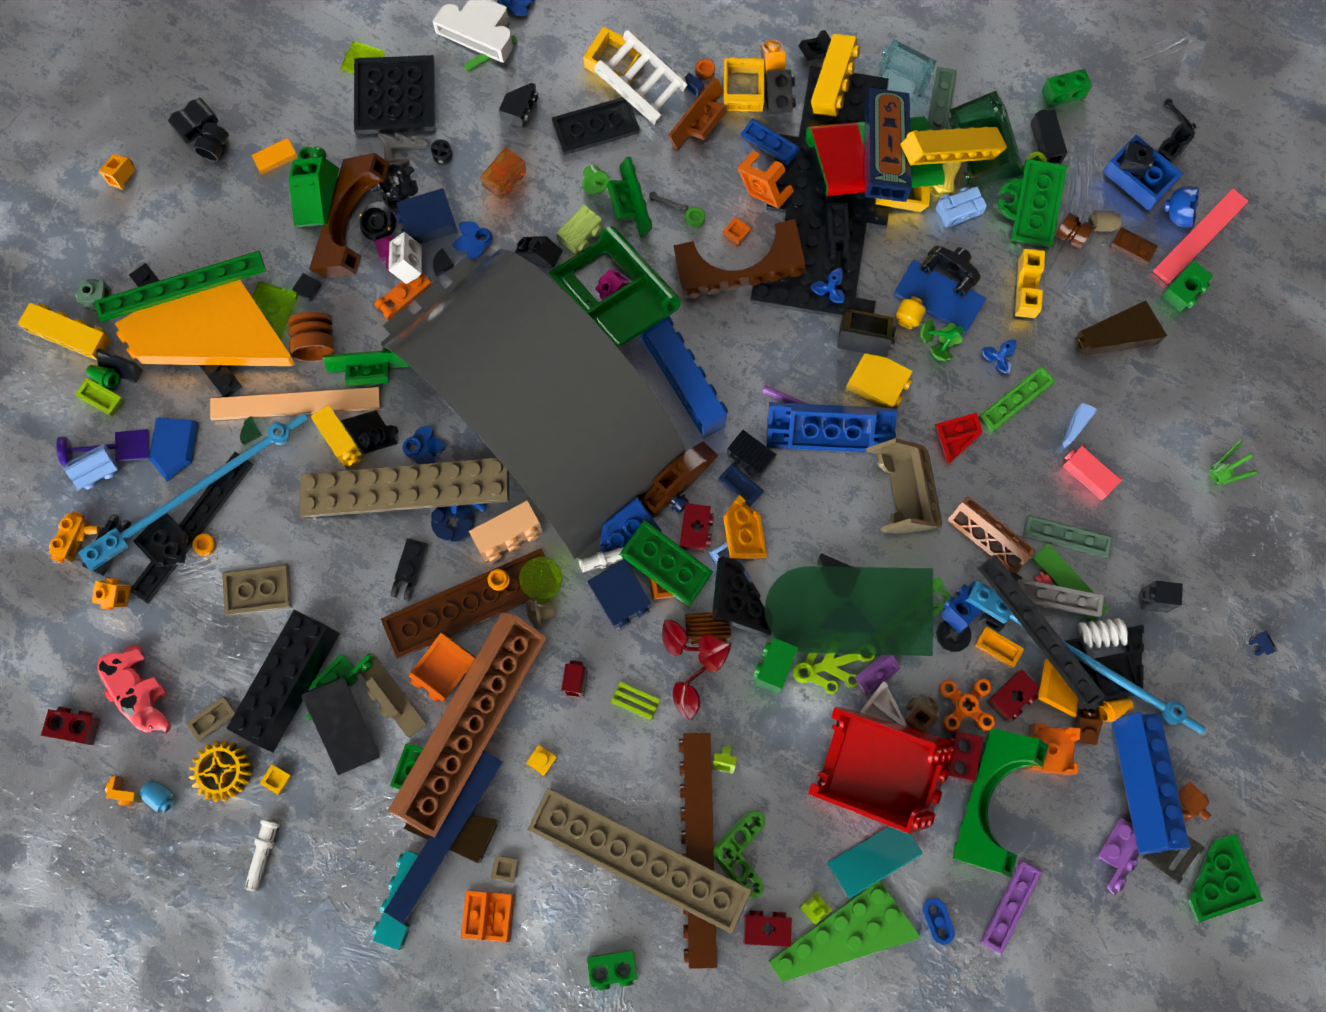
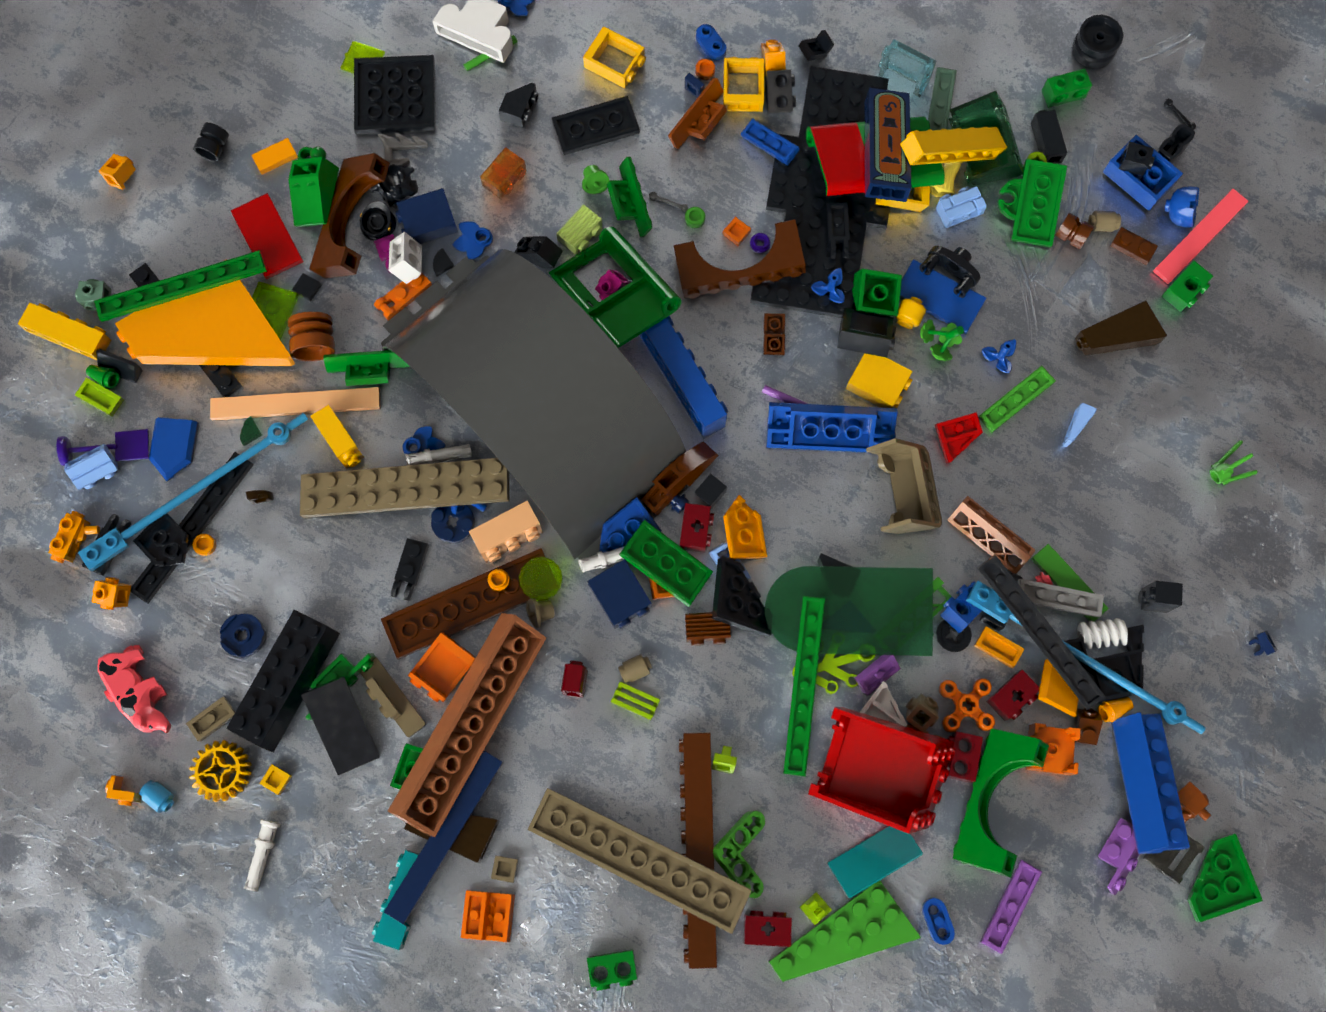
(70, 727): dark red brick -> none
(191, 119): black brick -> none
(242, 622): none -> dark blue plate
(256, 590): dark tan tile -> none
(259, 496): none -> dark brown tile
(266, 232): none -> red tile
(370, 432): black hinge -> none
(434, 456): none -> white pin
(441, 146): black wheel -> none
(541, 760): yellow plate -> none
(621, 83): white fence -> none
(635, 668): none -> dark tan brick
(709, 41): none -> blue plate
(711, 490): none -> black panel
(712, 655): dark red plant -> none
(740, 484): dark blue tile -> none
(750, 454): black brick -> none
(760, 237): none -> dark purple plate
(763, 184): orange panel -> none
(774, 334): none -> reddish brown slope
(776, 665): green brick -> none
(804, 686): none -> green tile
(835, 75): yellow brick -> none
(877, 292): none -> green slope
(1028, 278): yellow arch -> none
(1067, 536): sand green tile -> none
(1091, 472): coral brick -> none
(1097, 41): none -> black wheel

